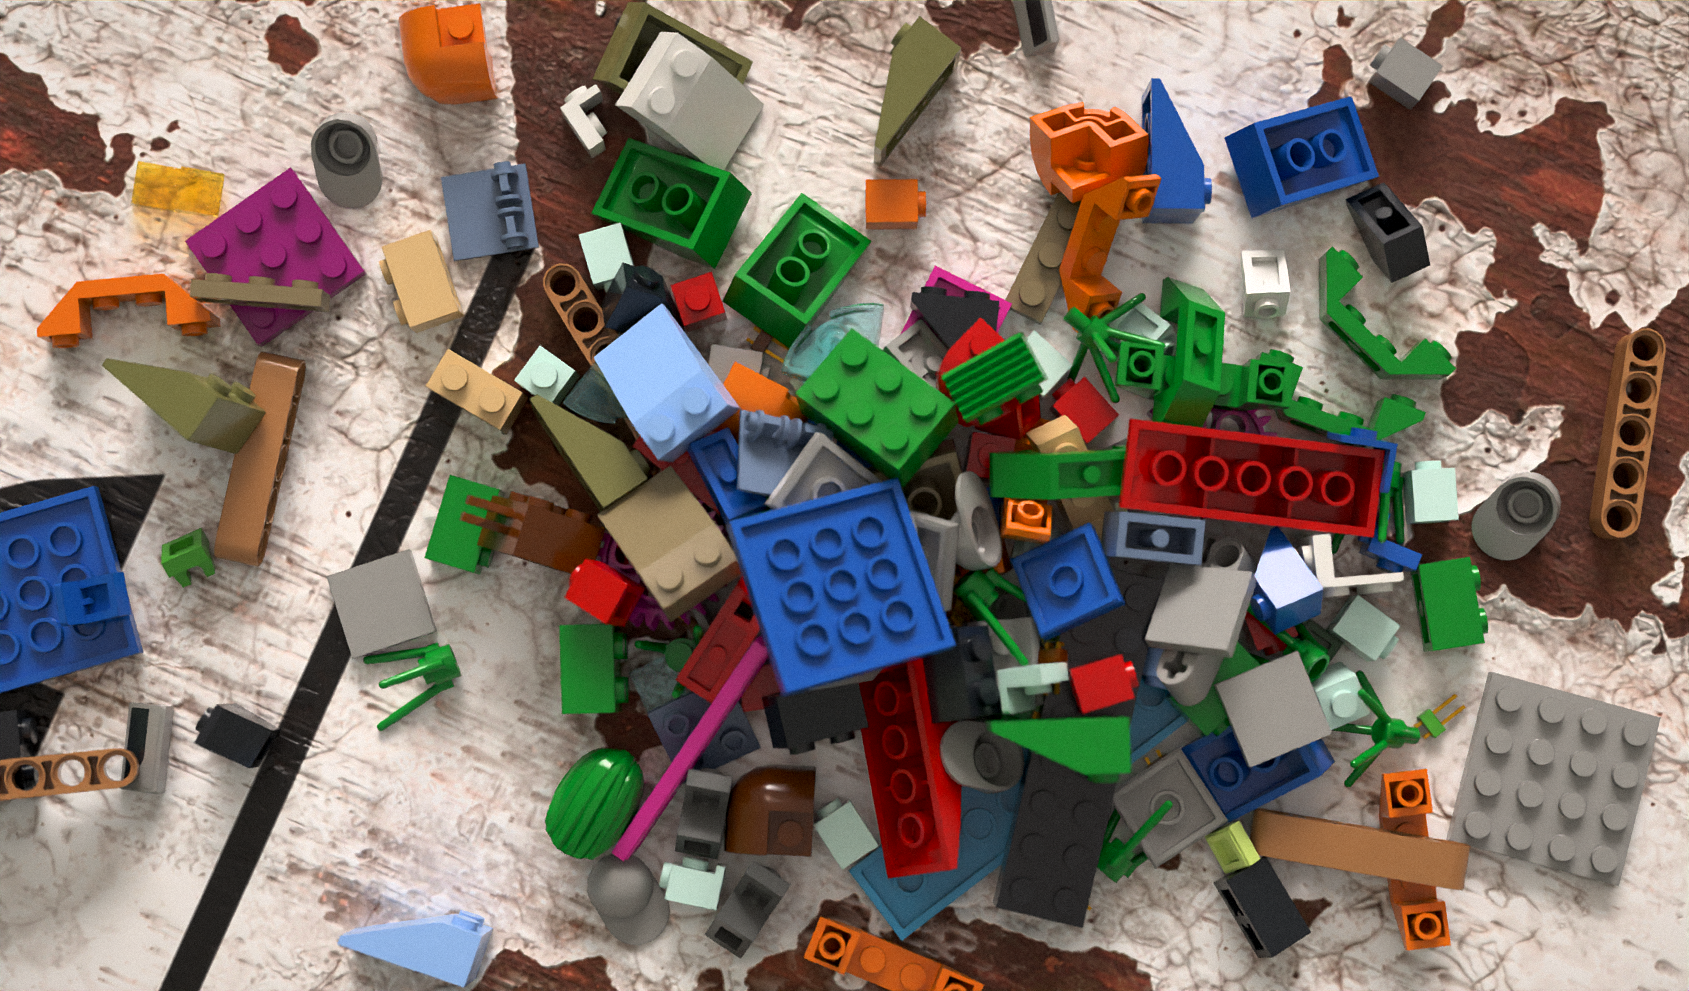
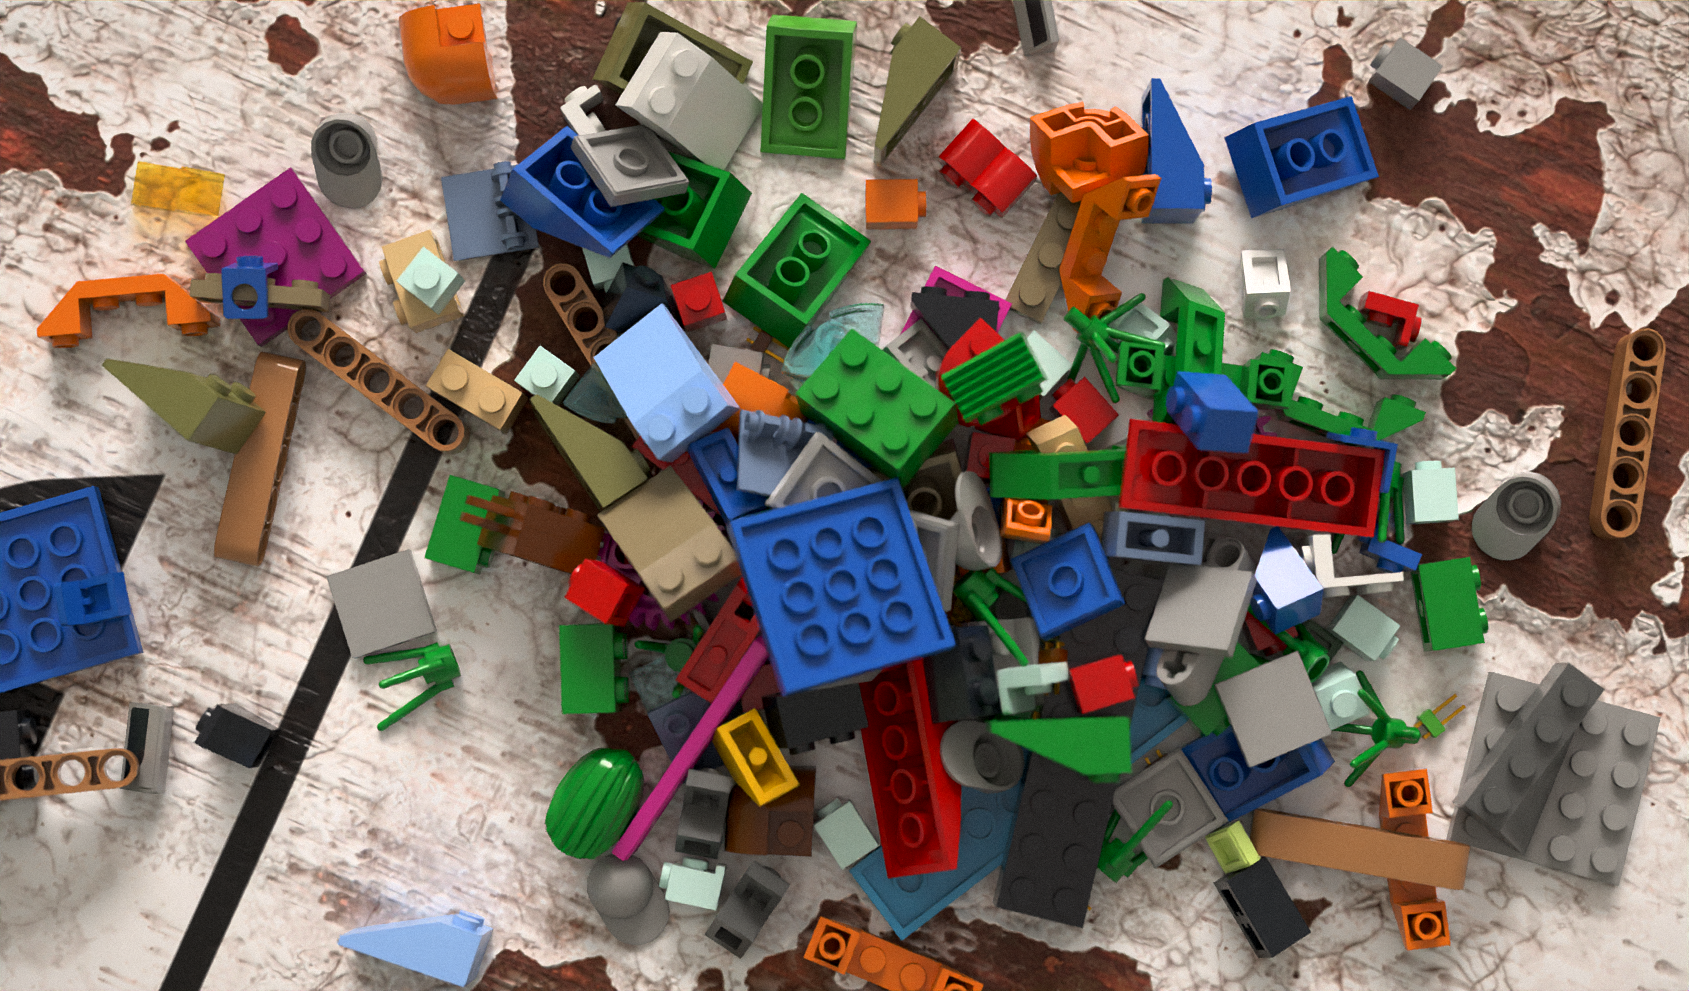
(187, 553): bright green tile -> none
(248, 271): none -> blue bracket
(362, 369): none -> medium nougat beam
(431, 280): none -> light aqua brick
(562, 200): none -> blue slope
(629, 165): none -> light grey tile
(754, 758): none -> yellow slope
(807, 86): none -> bright green slope
(986, 169): none -> red brick
(1212, 411): none -> blue brick
(1386, 310): none -> red bracket
(1389, 232): black slope -> none
(1521, 767): none -> dark grey wedge

